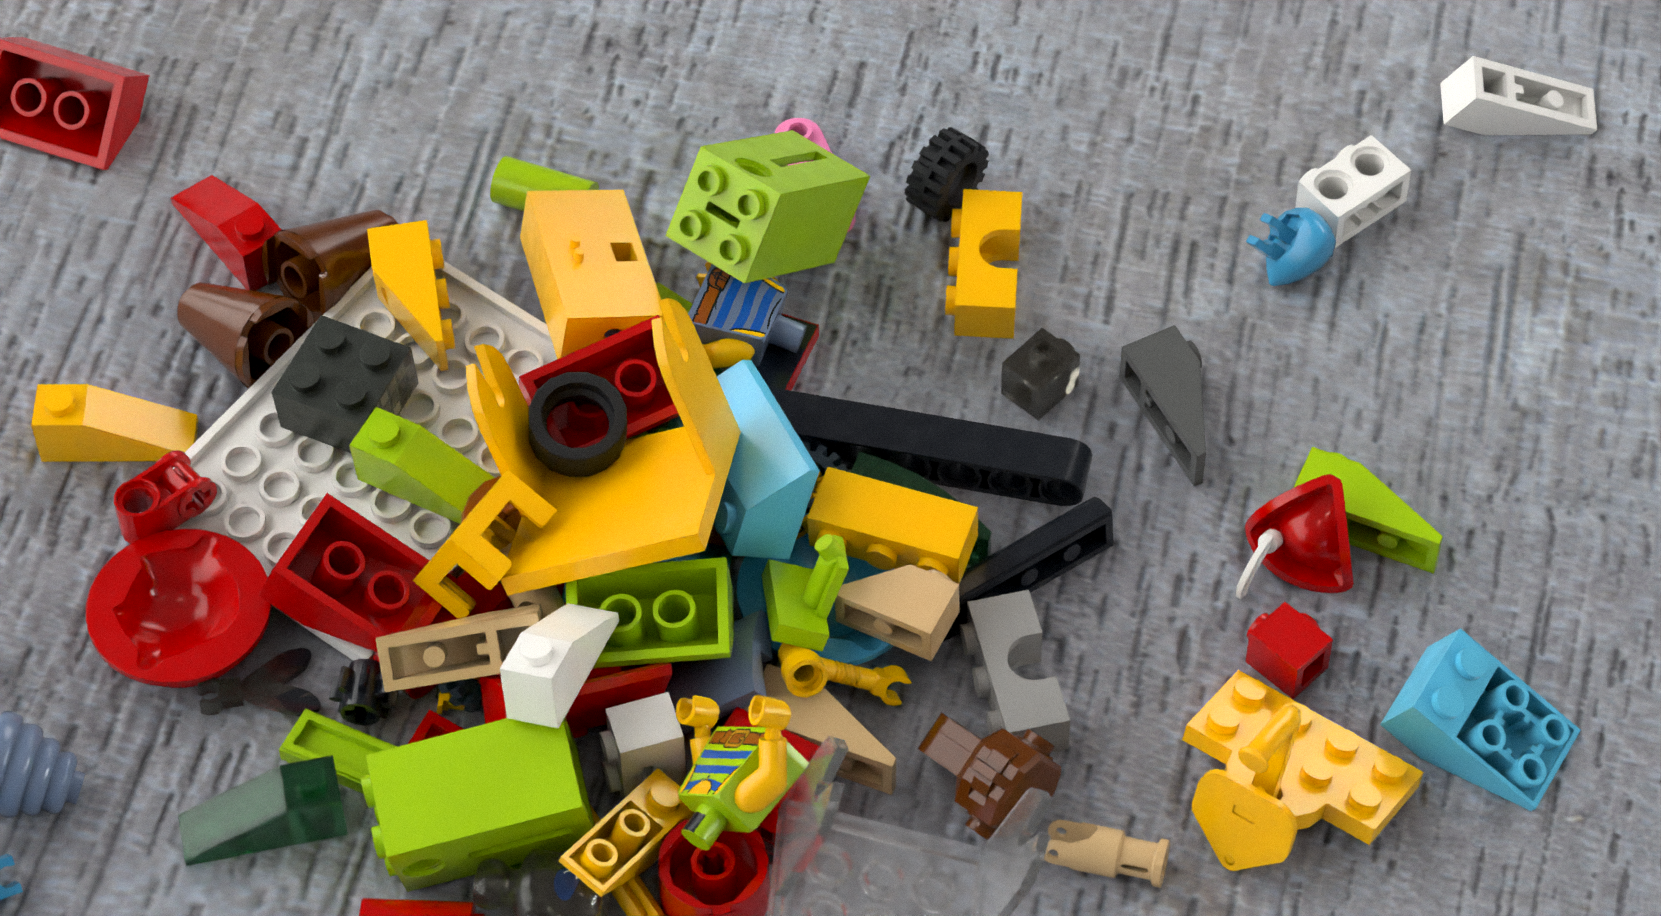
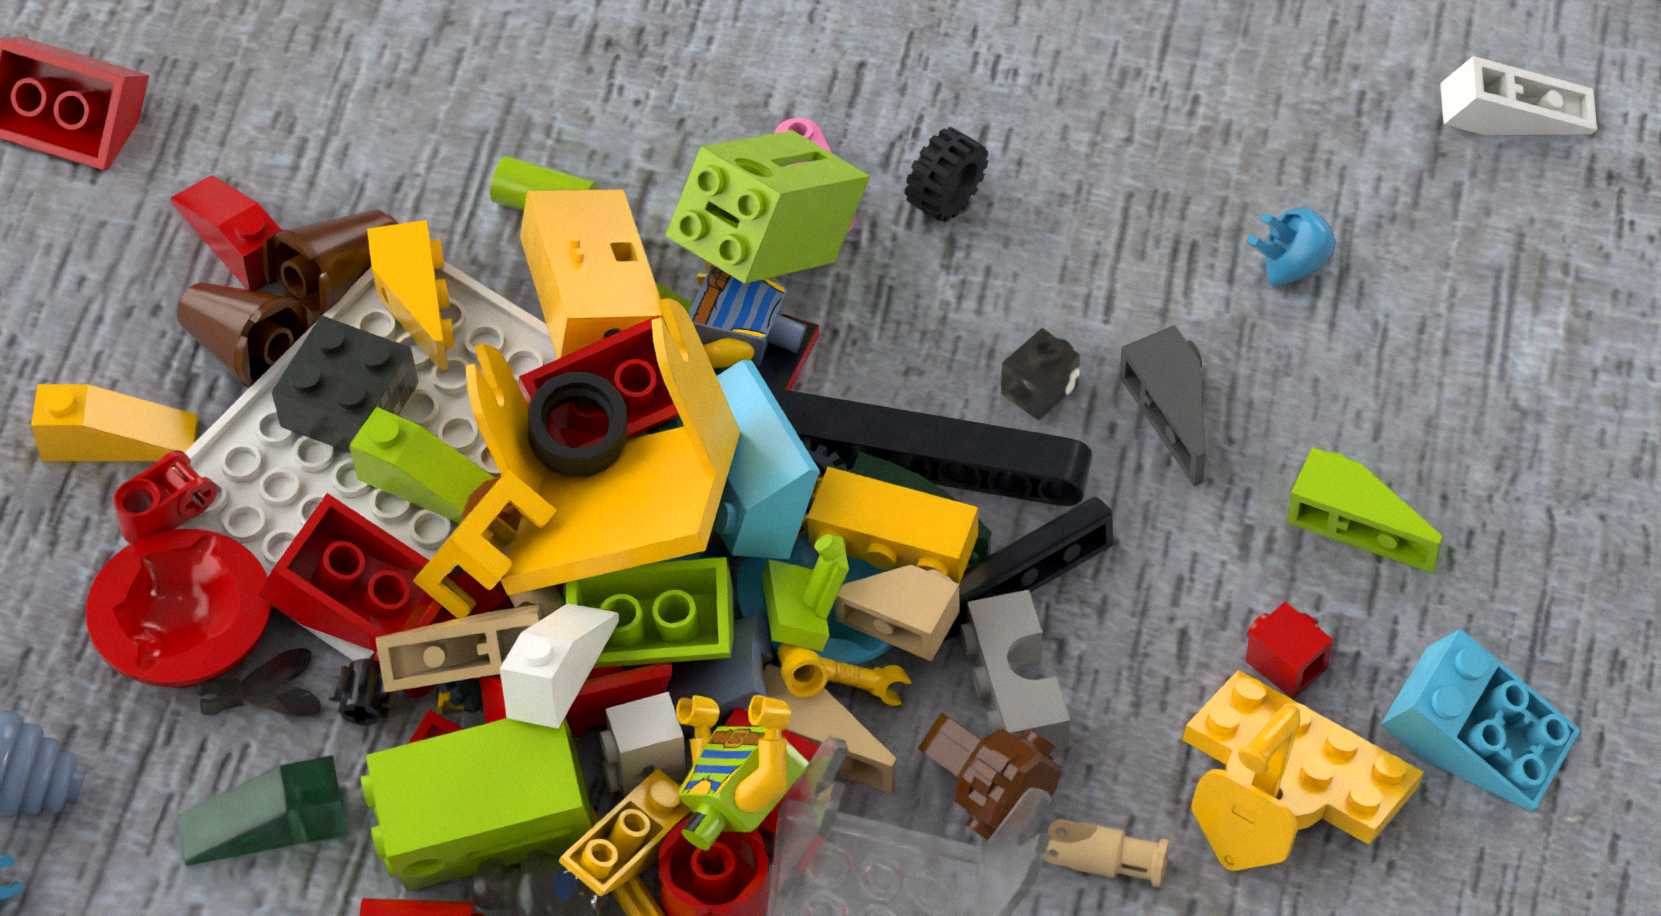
(320, 737): lime tile -> none
(984, 293): yellow arch -> none
(1302, 538): red hat -> none
(1355, 188): white brick -> none

